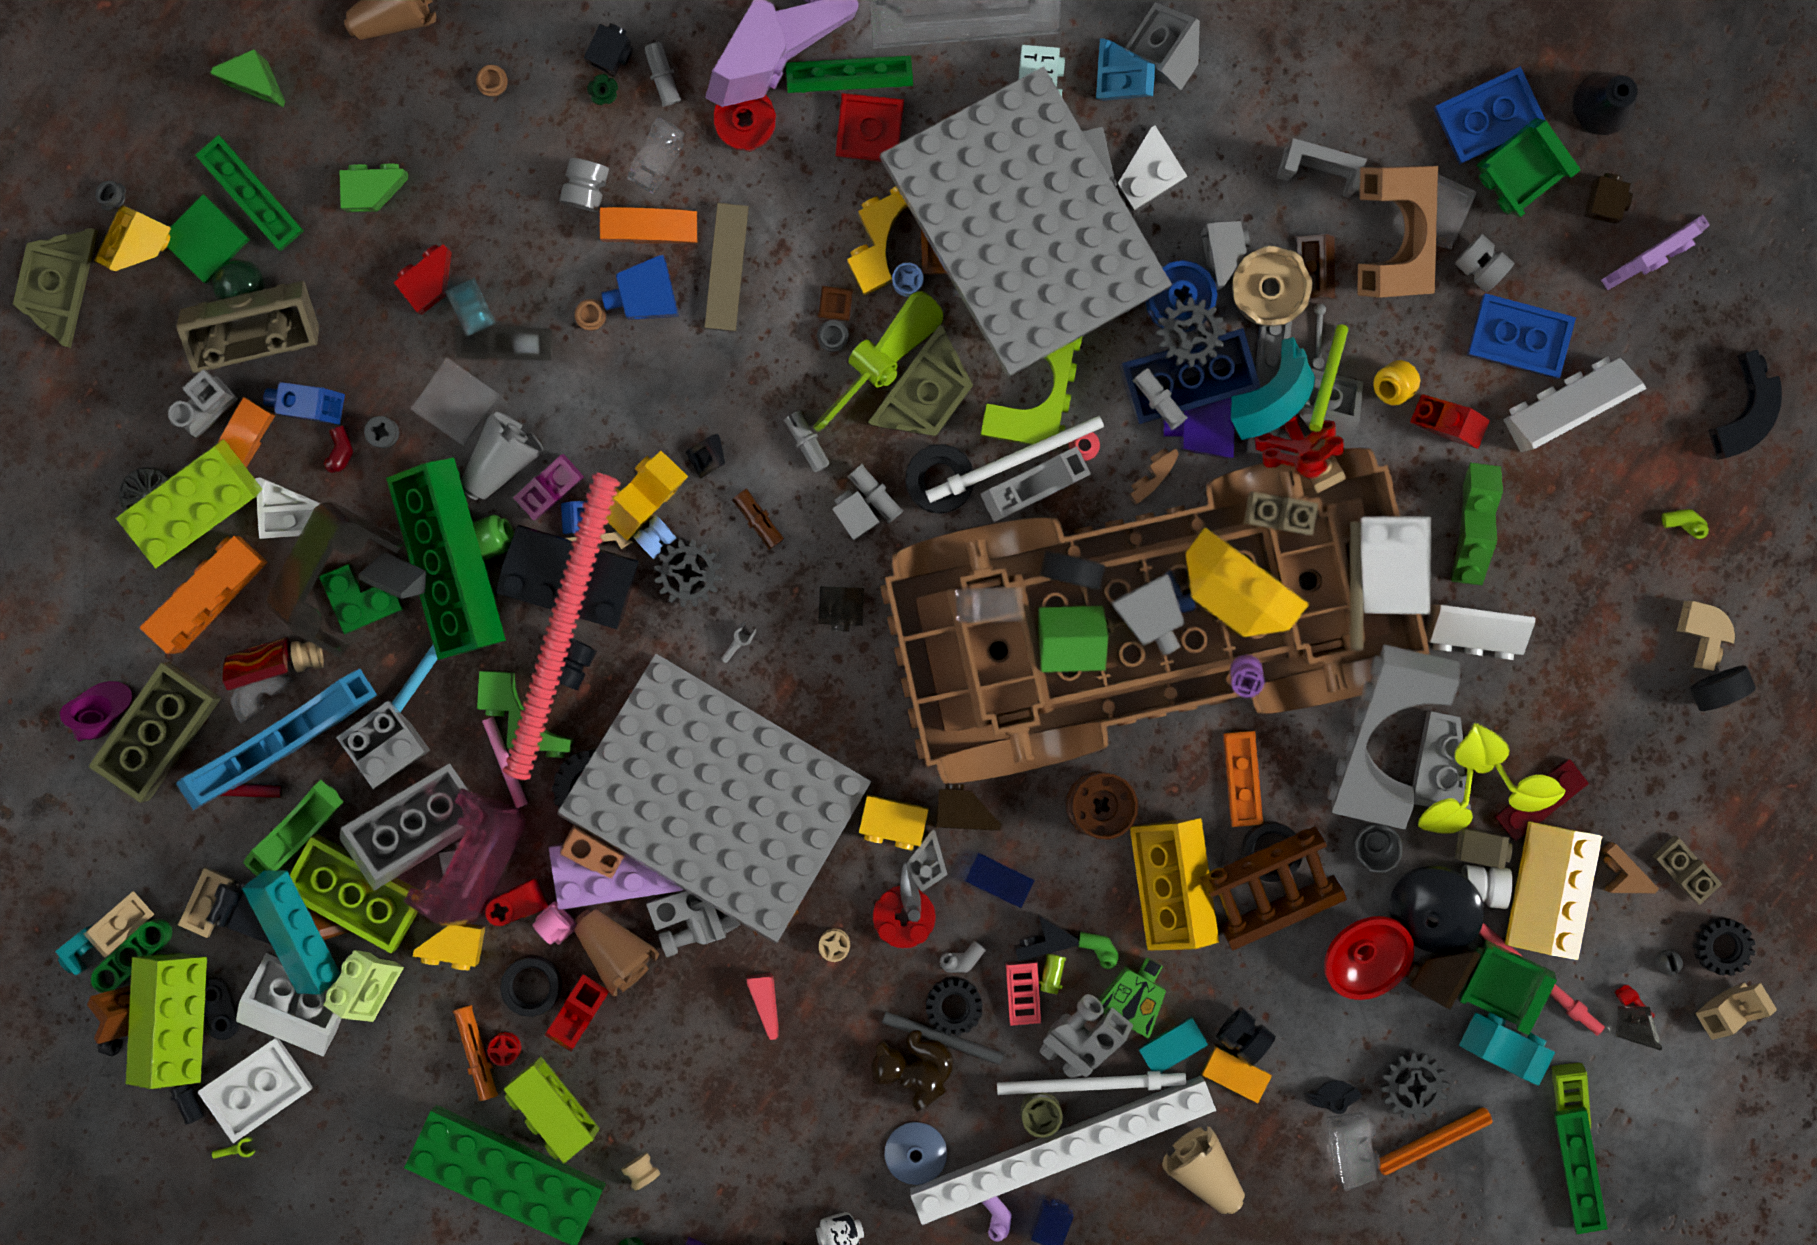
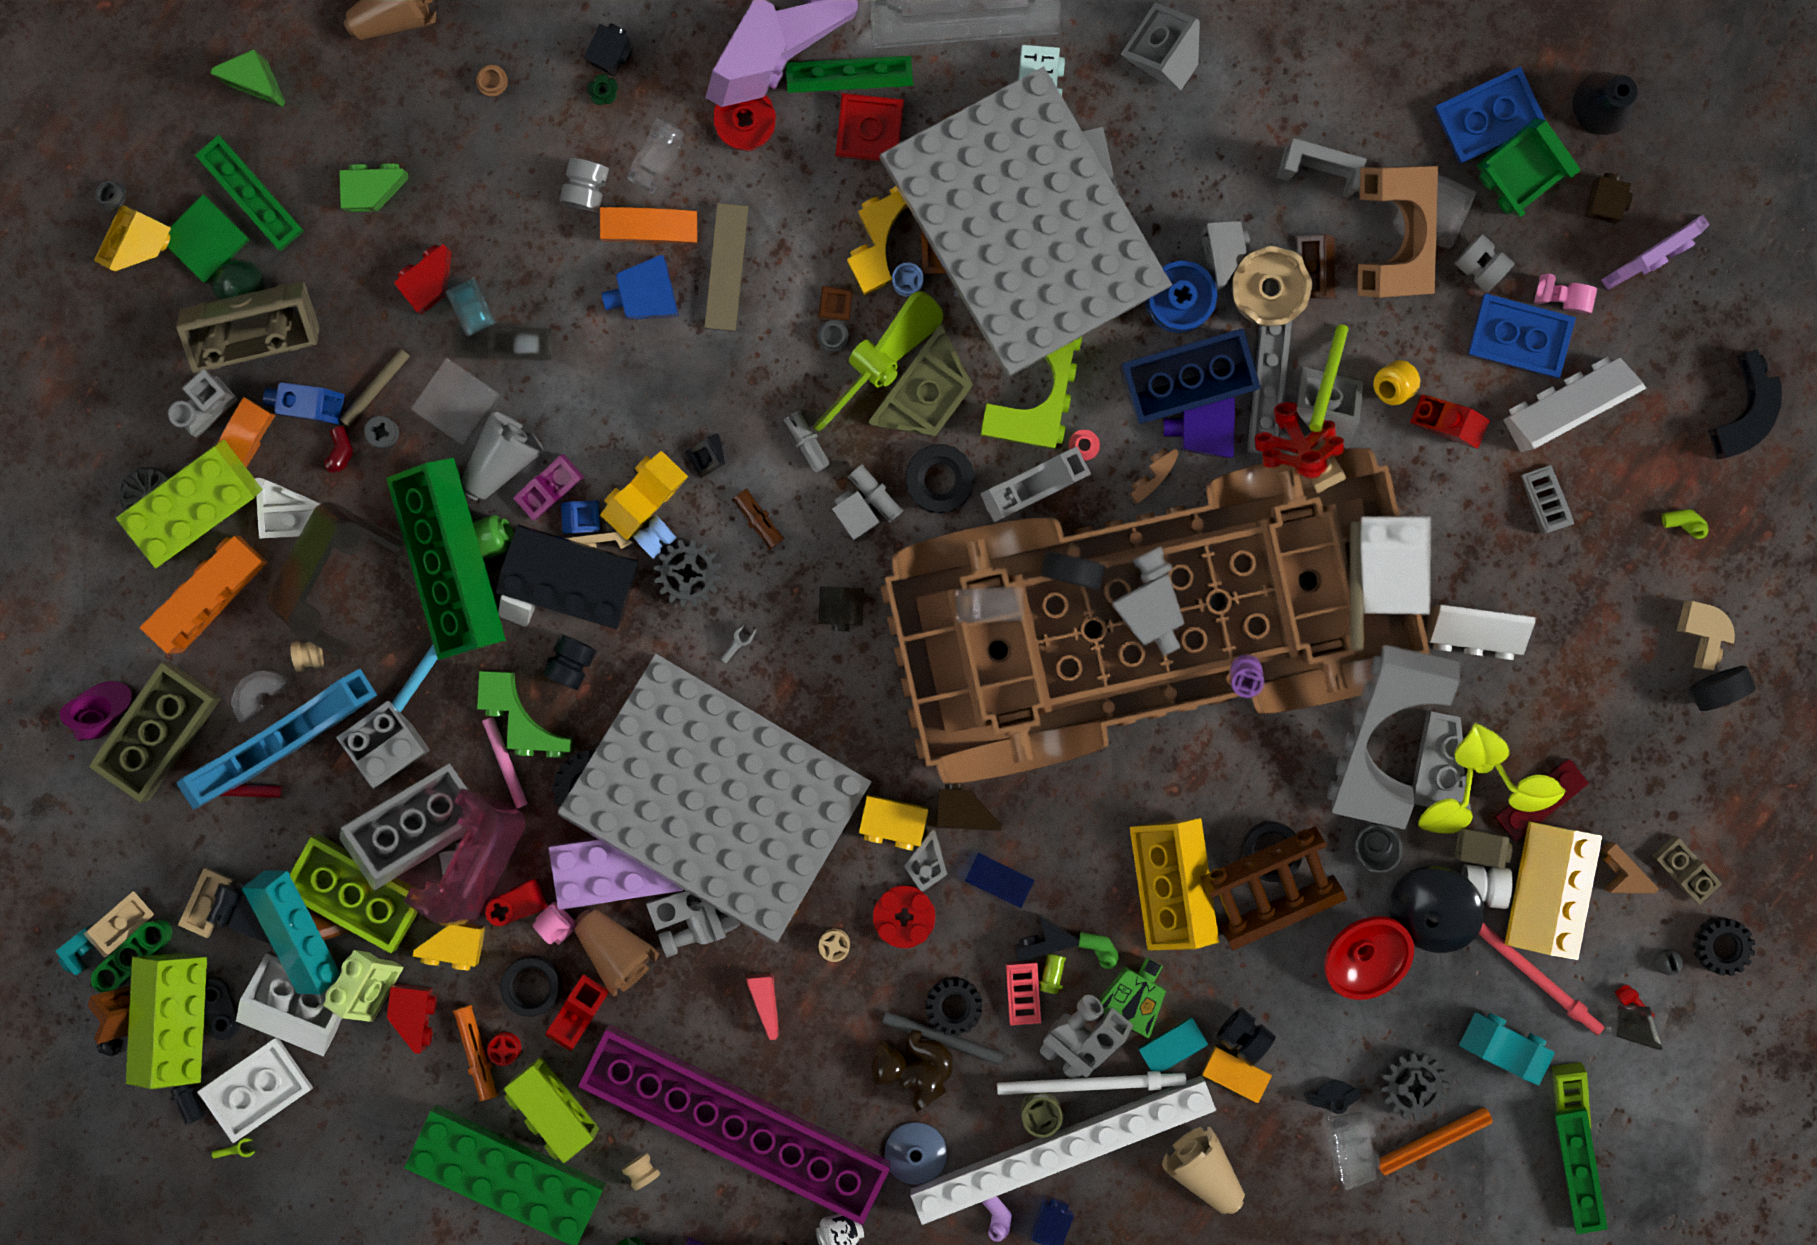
(55, 281): olive wing -> none
(256, 663): dark red slope -> none
(295, 830): bright green arch -> none
(351, 605): green plate -> none
(374, 387): none -> dark tan bar
(394, 576): dark grey slope -> none
(409, 1014): none -> red slope
(515, 610): none -> white slope
(561, 626): coral piece -> none
(590, 314): medium nougat plate -> none
(591, 852): nougat leg -> none
(662, 74): light grey axle -> none
(735, 1124): none -> magenta brick
(910, 894): flat silver bar -> none
(957, 484): white bar -> none
(962, 961): light grey arm -> none
(1072, 638): bright green slope -> none
(1119, 801): reddish brown wheel -> none
(1122, 73): dark azure wing -> none
(1150, 171): white wing -> none
(1152, 565): none -> light grey wheel
(1160, 399): light grey pin -> none
(1184, 601): dark blue hand -> none
(1204, 337): dark grey gear -> none
(1239, 589): yellow wedge -> none
(1243, 778): orange tile -> none
(1277, 401): teal arch -> none
(1281, 513): dark tan slope -> none
(1318, 361): light grey hinge -> none
(1442, 974): dark brown slope -> none
(1478, 524): bright green arch -> none
(1508, 986): green panel -> none
(1540, 514): none -> light grey slope
(1575, 296): none -> bright pink leg
(1735, 1008): tan brick -> none

